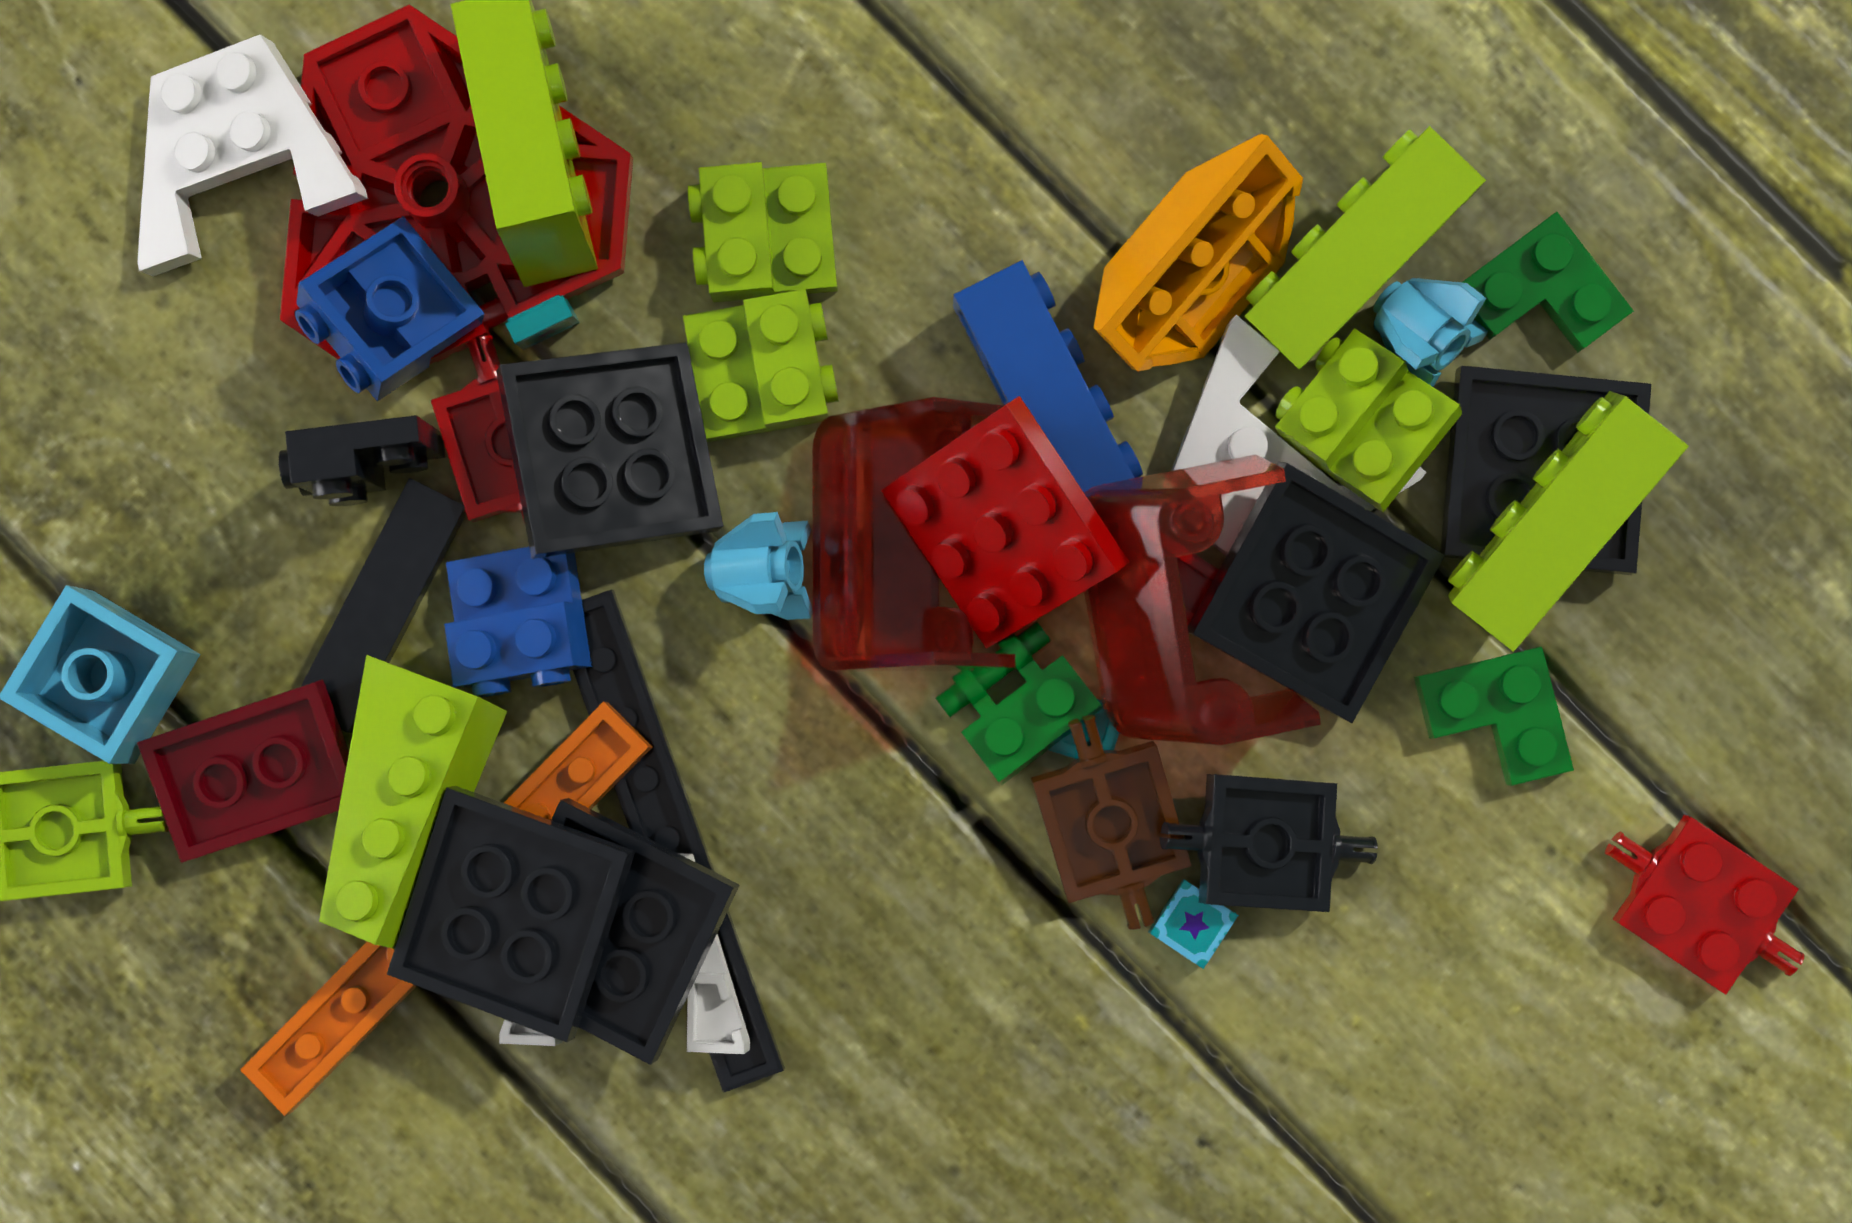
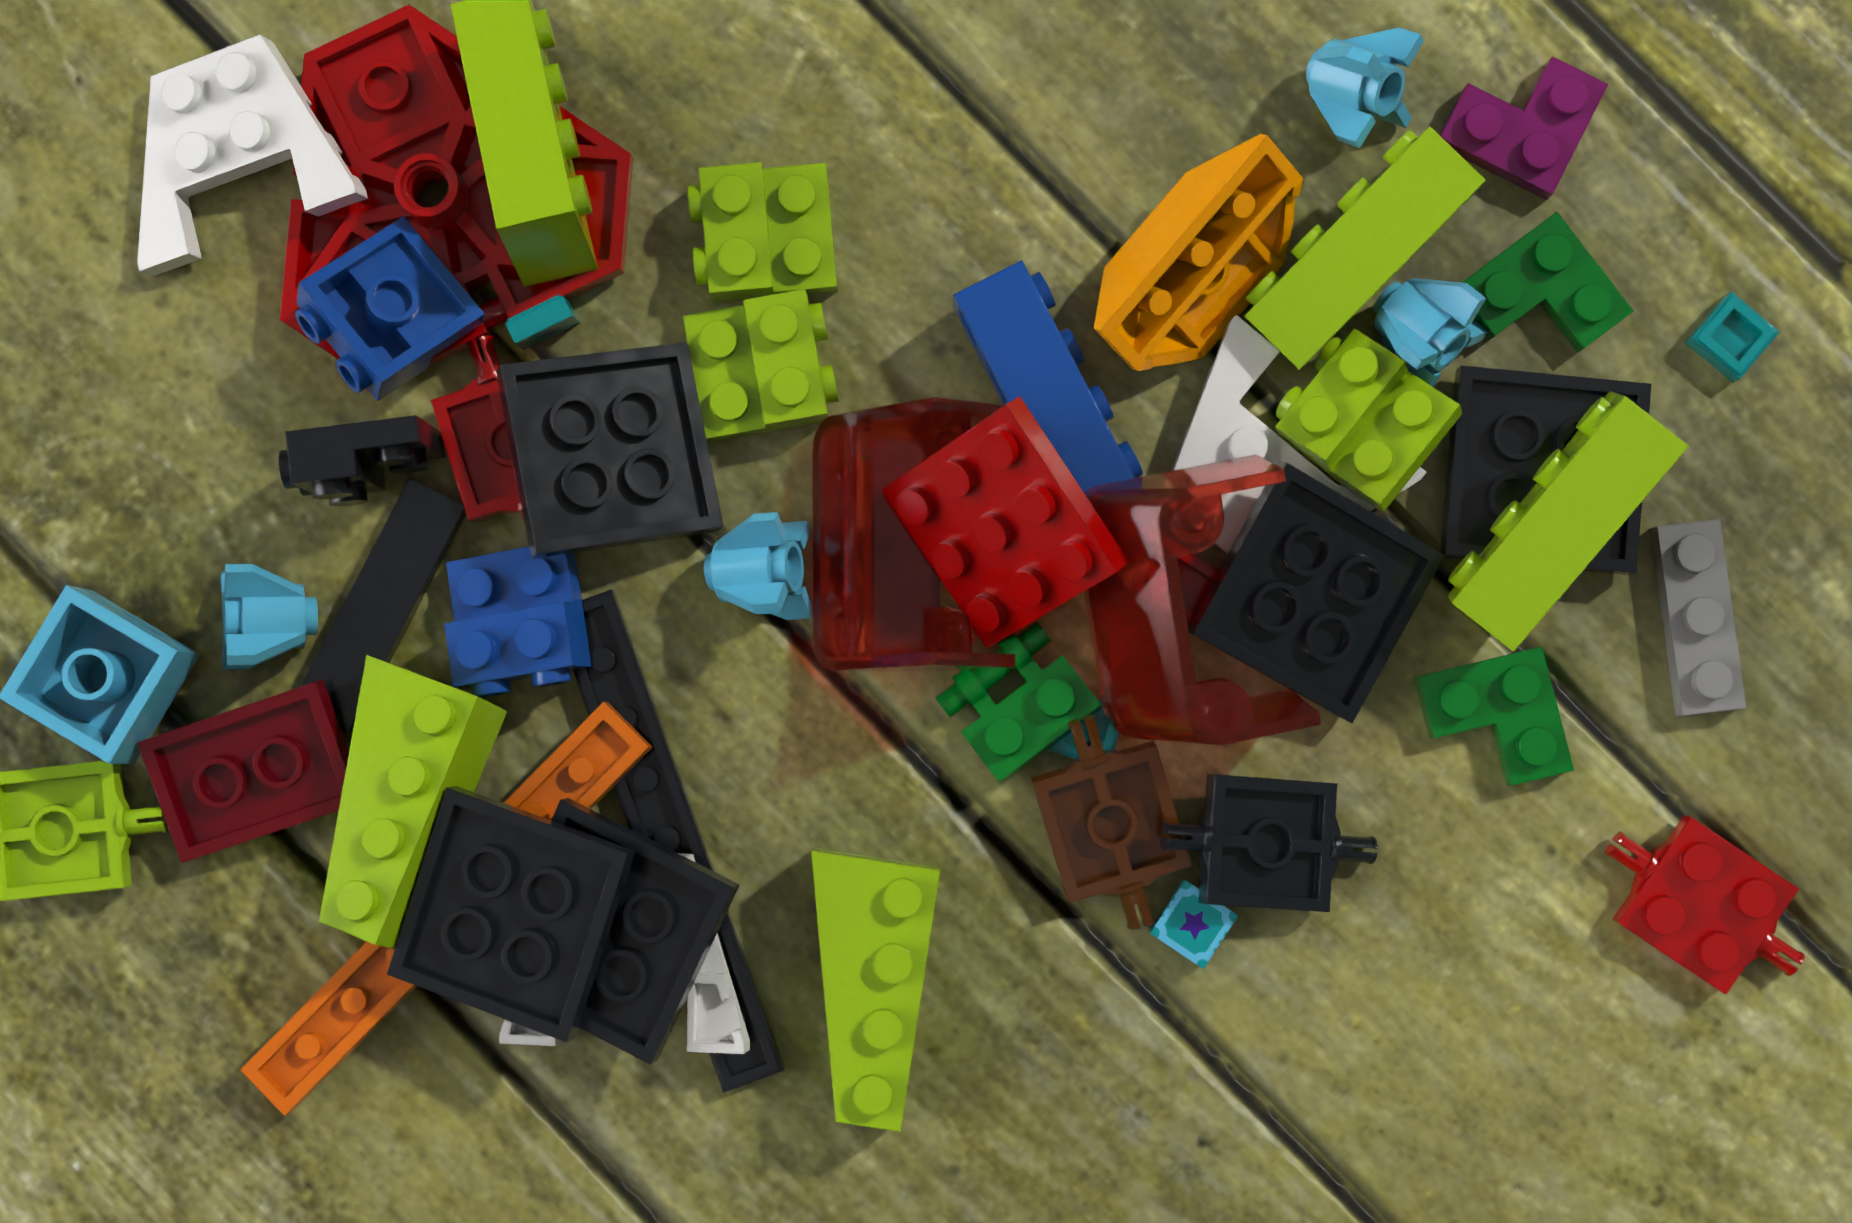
(262, 616): none -> medium azure brick
(873, 965): none -> lime wedge
(1360, 80): none -> medium azure brick
(1526, 144): none -> magenta plate
(1697, 617): none -> light grey plate
(1732, 337): none -> teal tile

